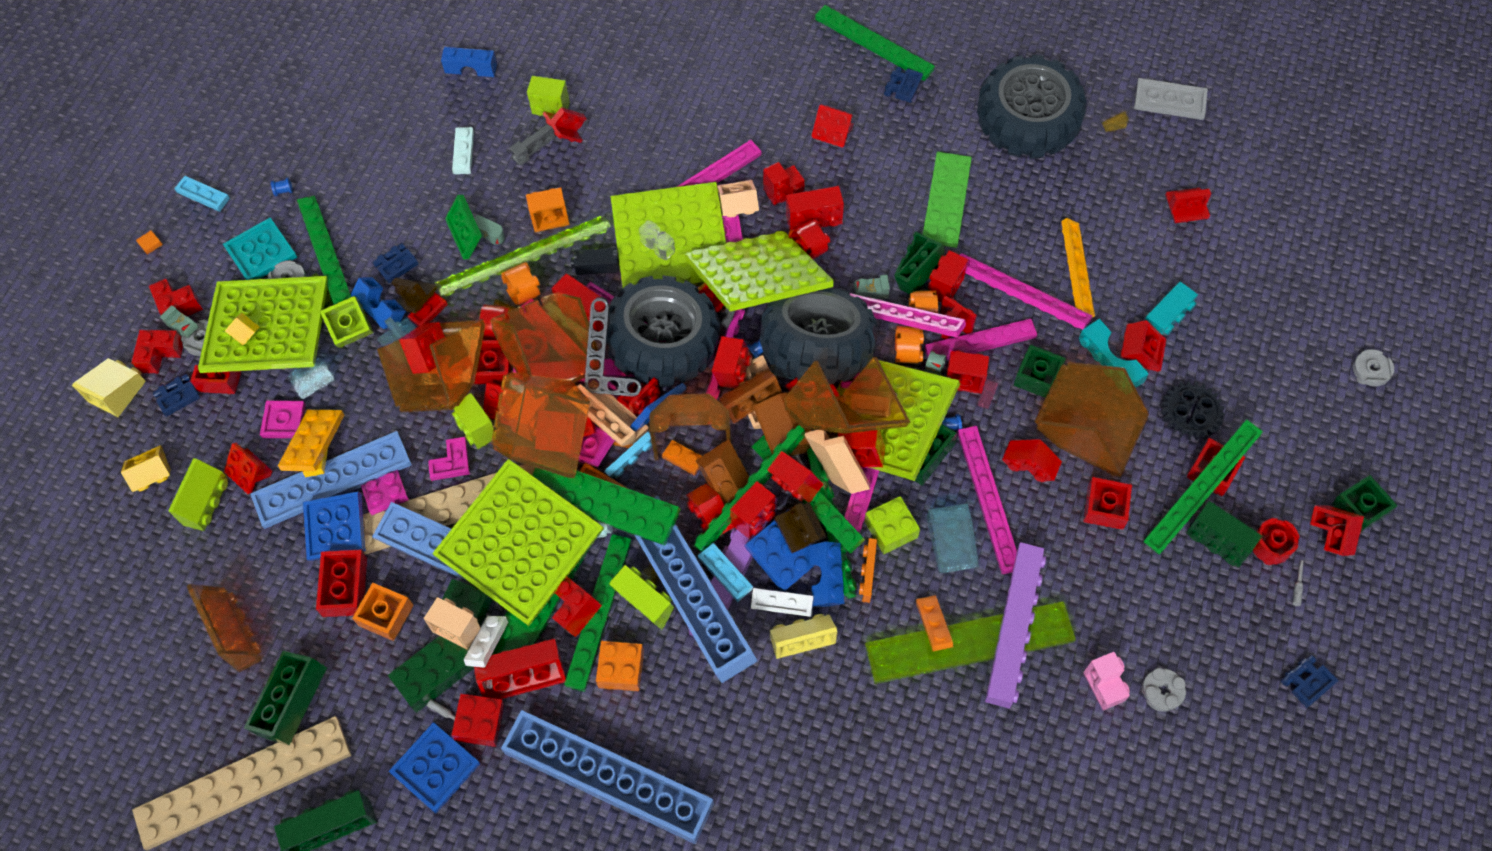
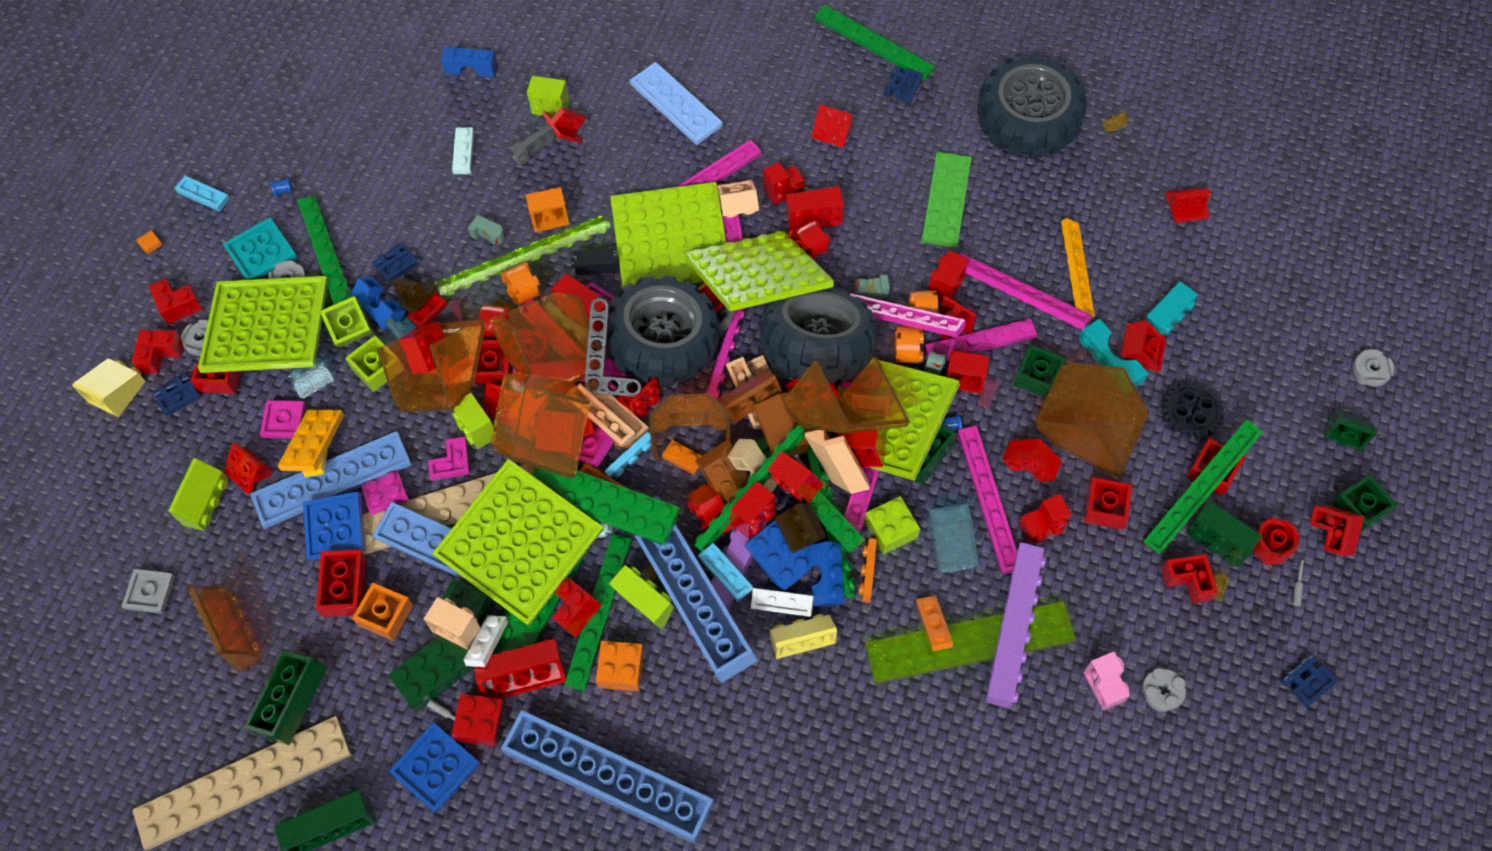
(146, 469): yellow slope -> none
(148, 591): none -> light grey plate
(179, 322): sand green leg -> none
(242, 328): yellow panel -> none
(367, 364): none -> lime brick
(457, 309): none -> clear pink piece
(463, 227): green tile -> none
(644, 417): blue tile -> none
(657, 240): clear brick -> none
(676, 103): none -> light blue plate
(731, 362): red brick -> none
(749, 457): none -> tan arch
(756, 348): blue bush -> none
(918, 263): dark green wedge -> none
(1047, 520): none -> red brick
(1170, 98): light grey plate -> none
(1193, 572): none -> red brick
(1221, 583): none -> clear yellow piece
(1349, 430): none -> dark green slope

